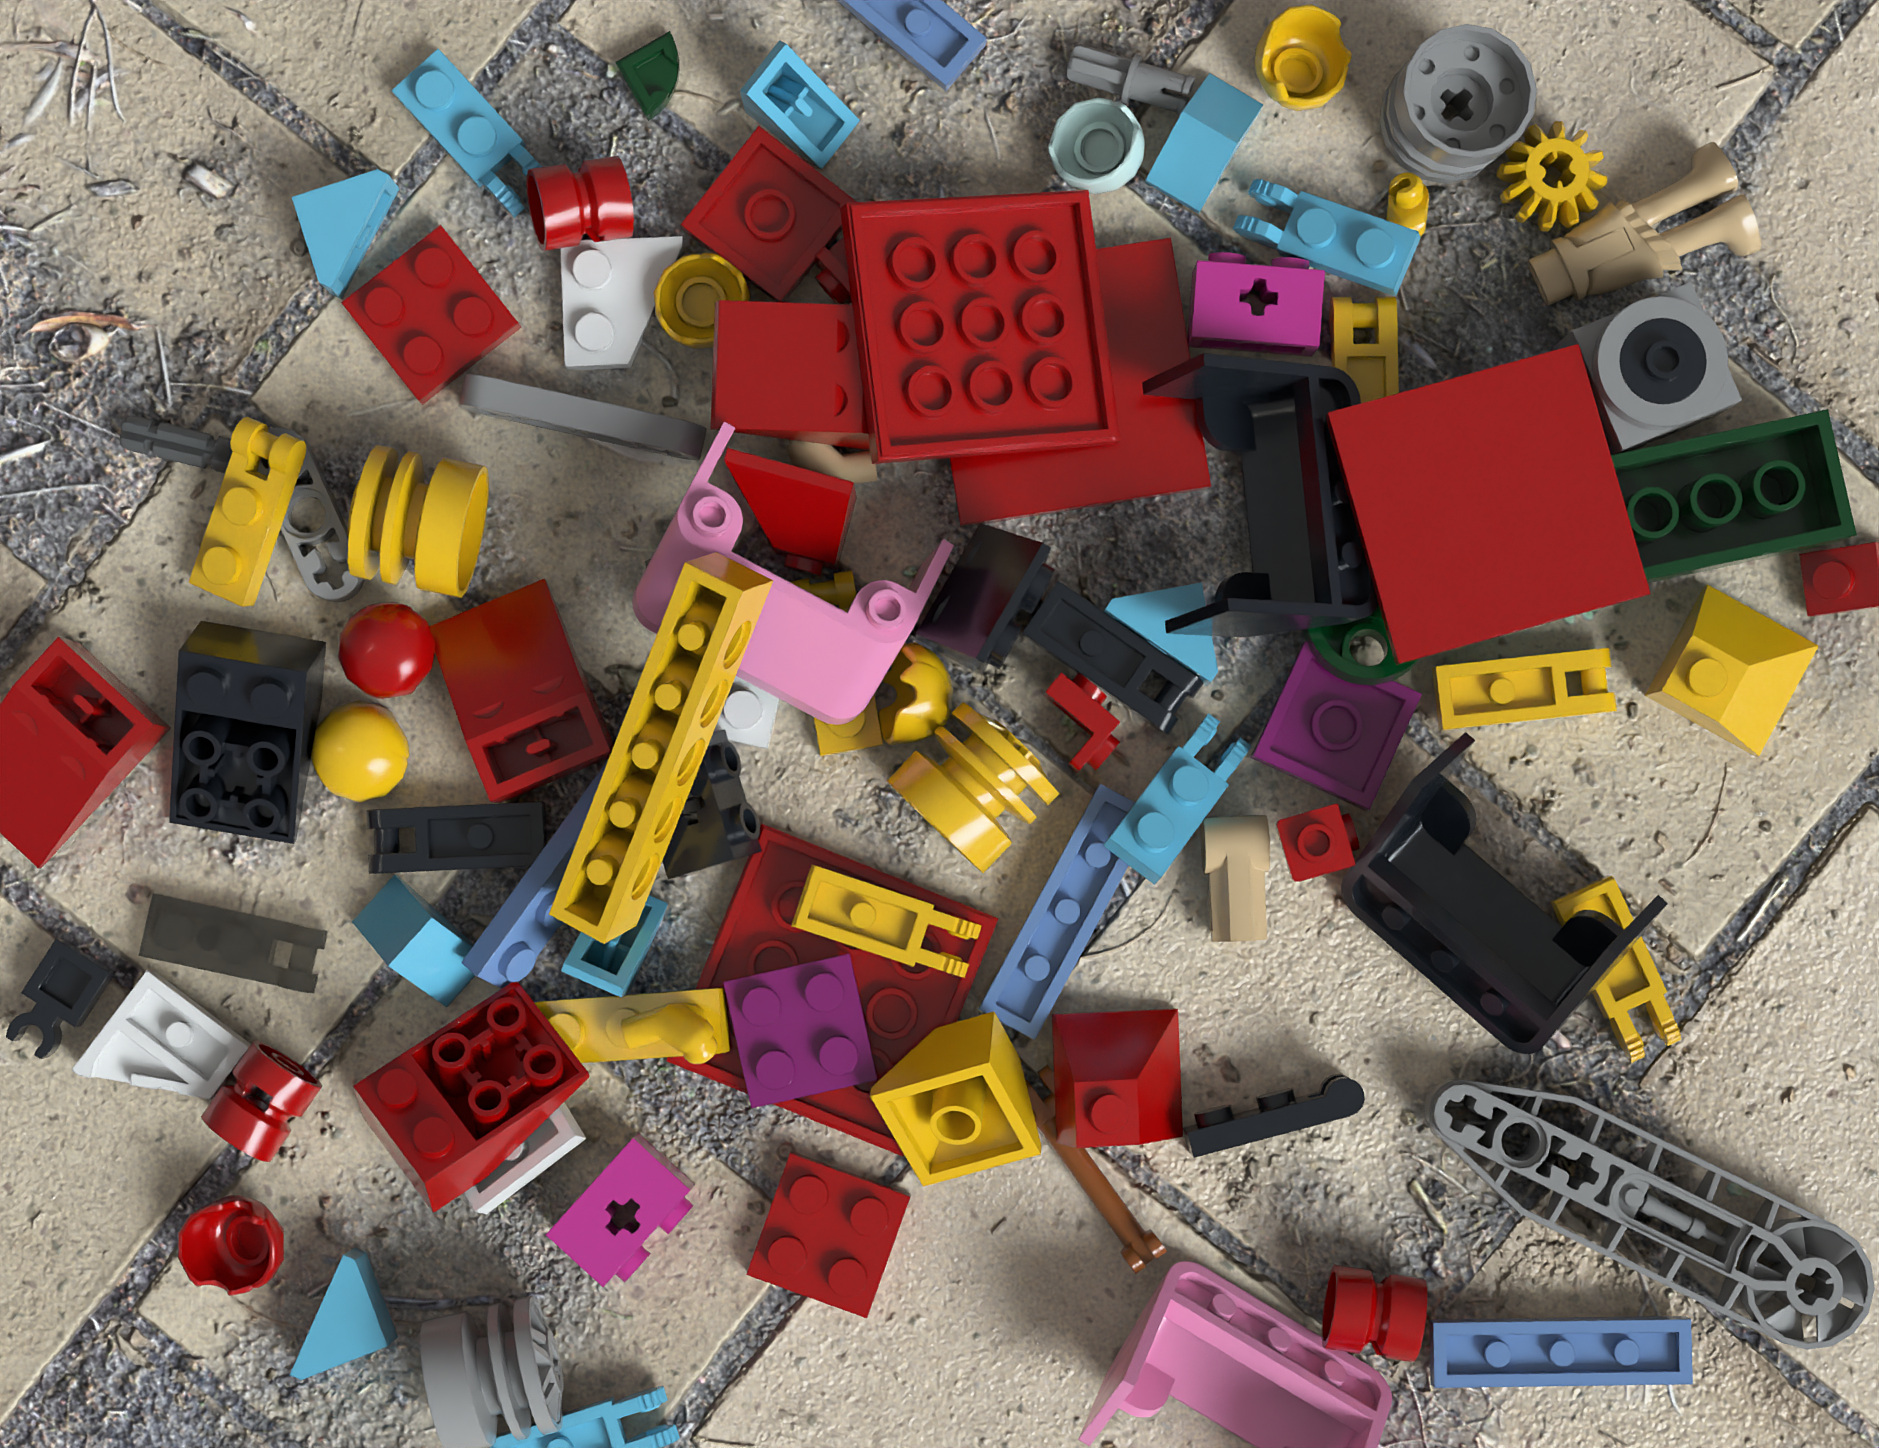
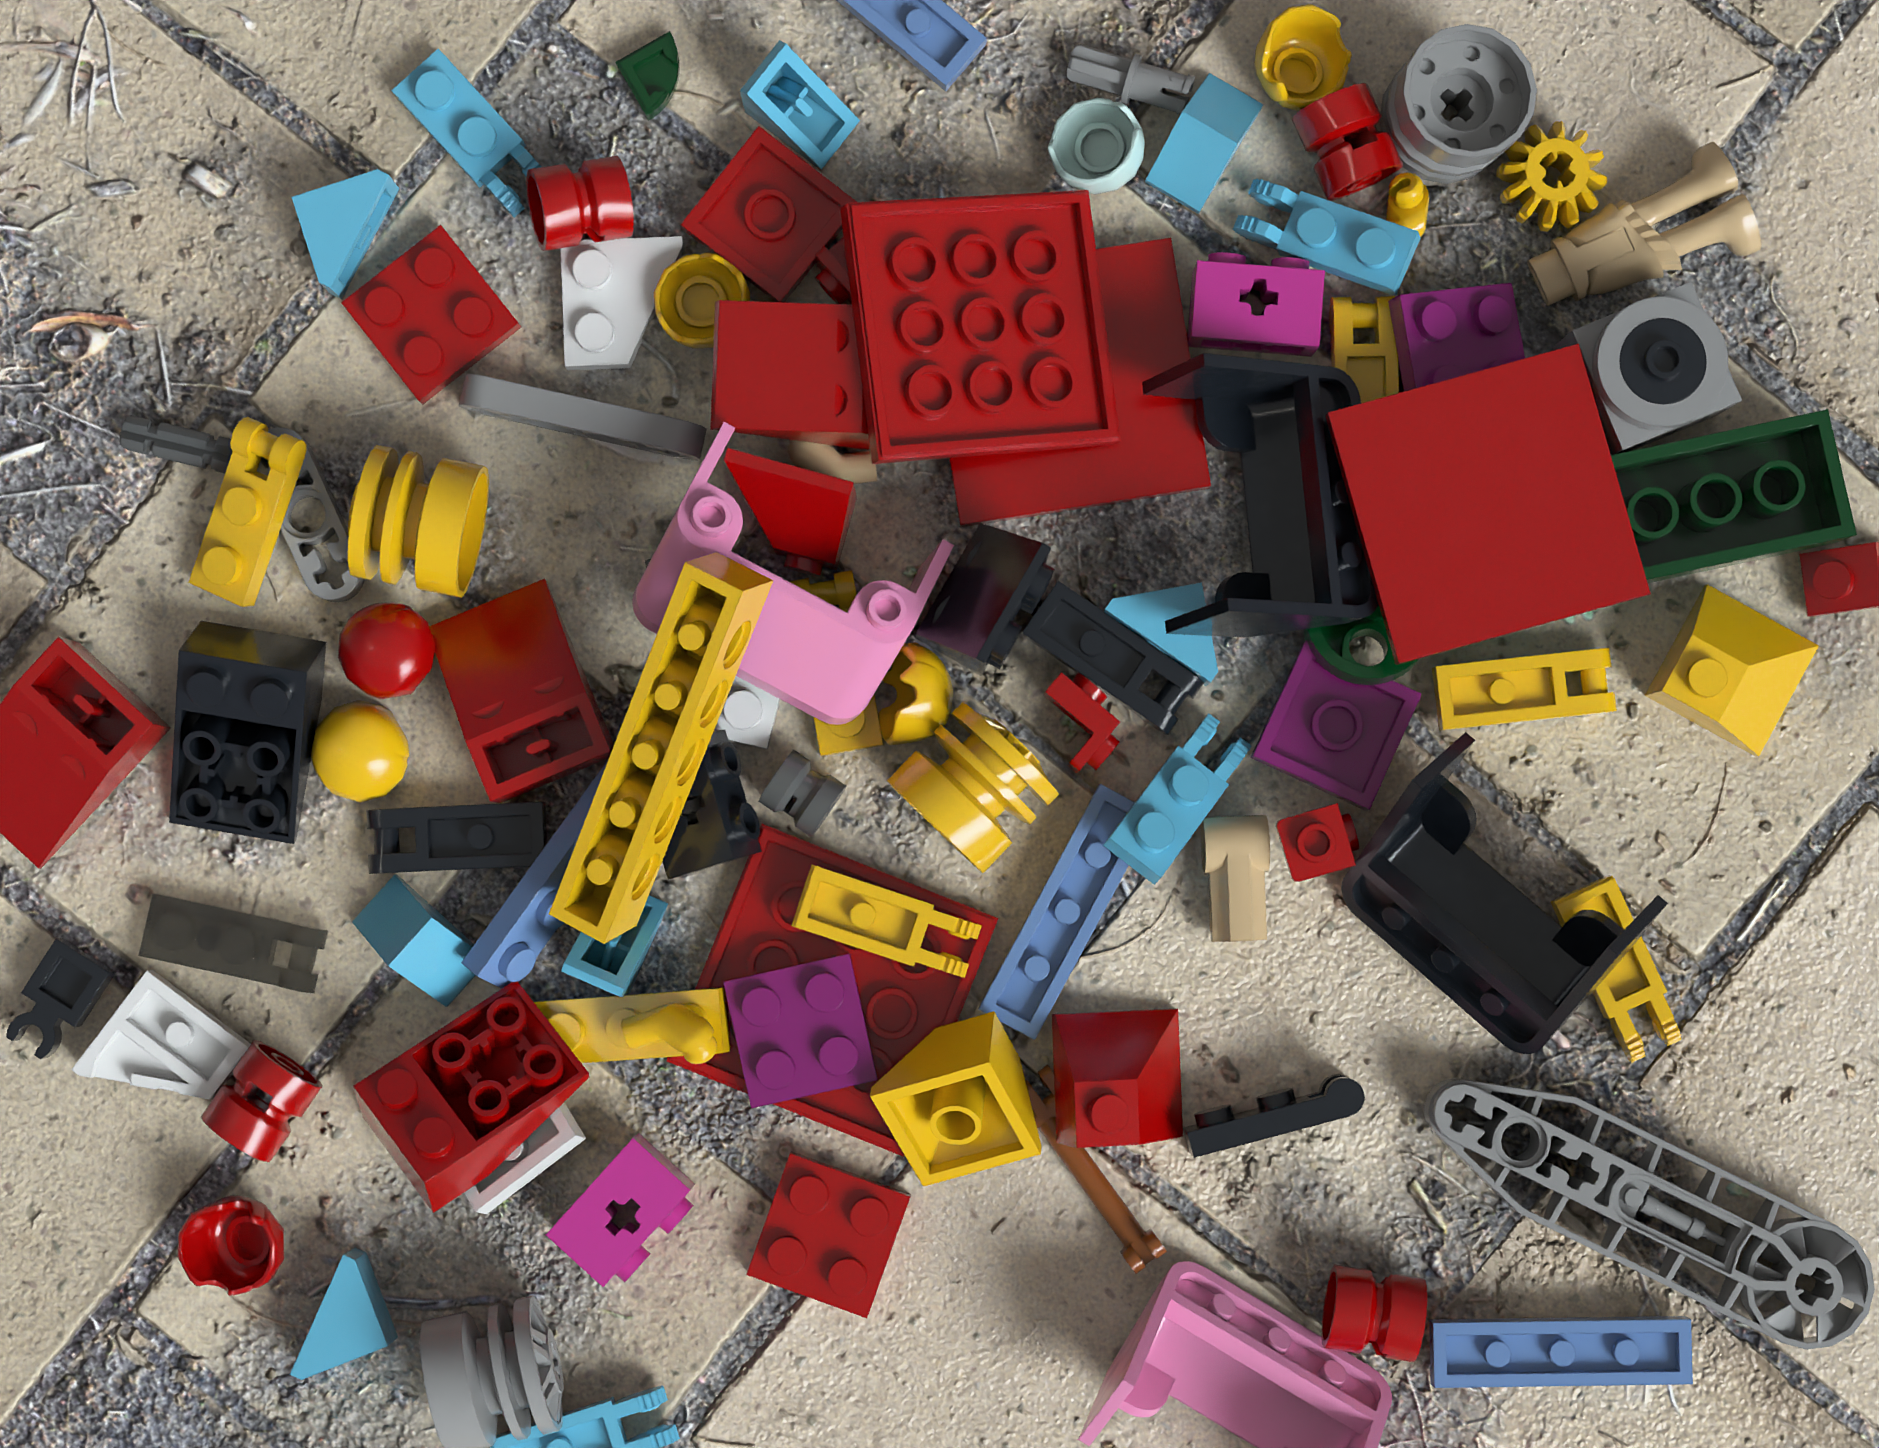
(802, 793): none -> dark grey wheel
(1347, 141): none -> red wheel
(1454, 332): none -> magenta plate

